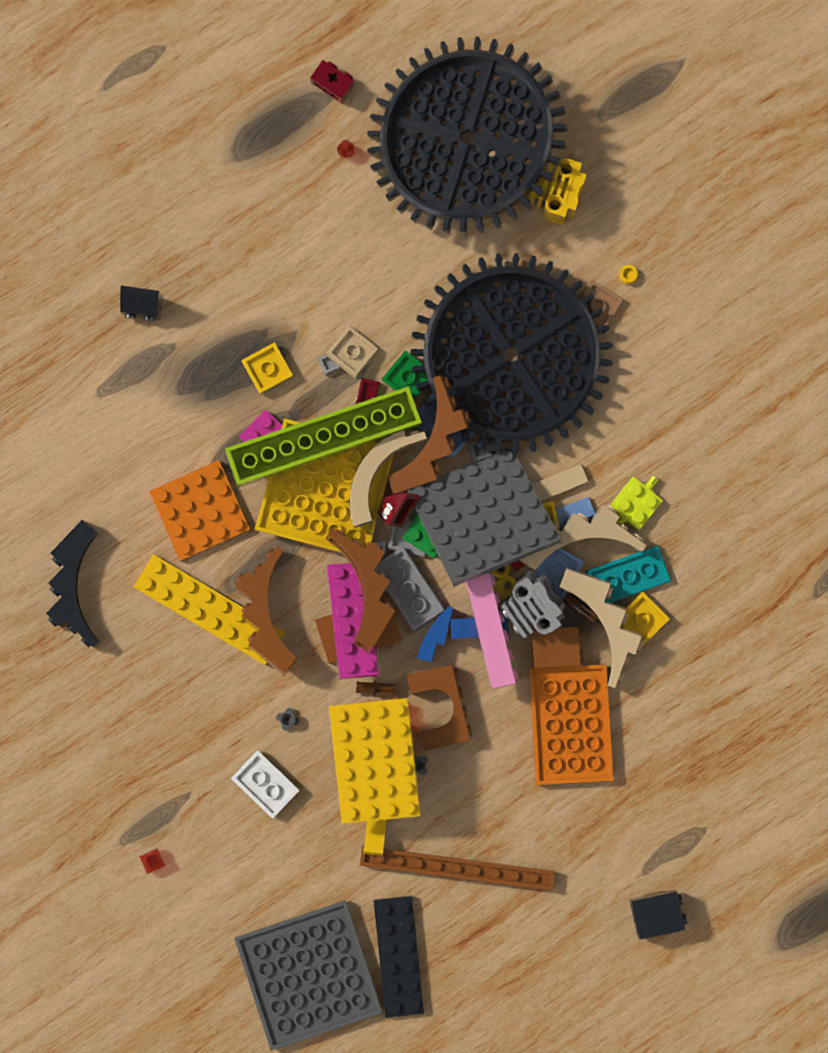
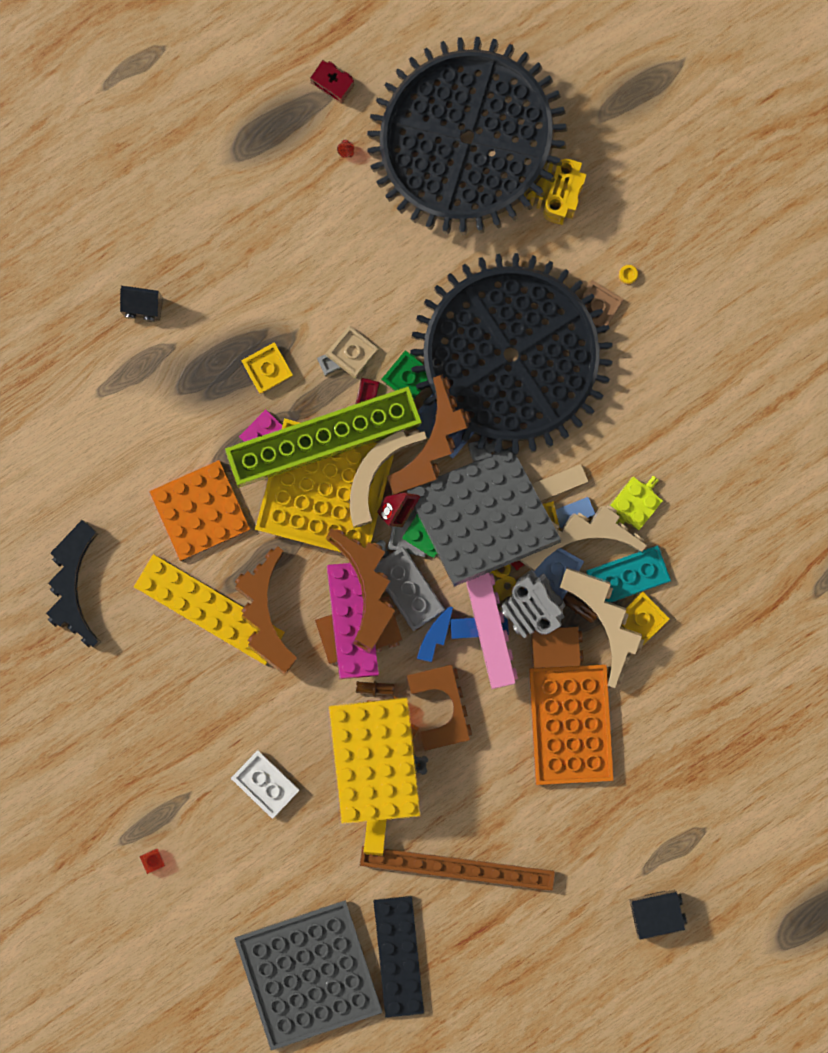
(282, 718): dark grey plate -> none

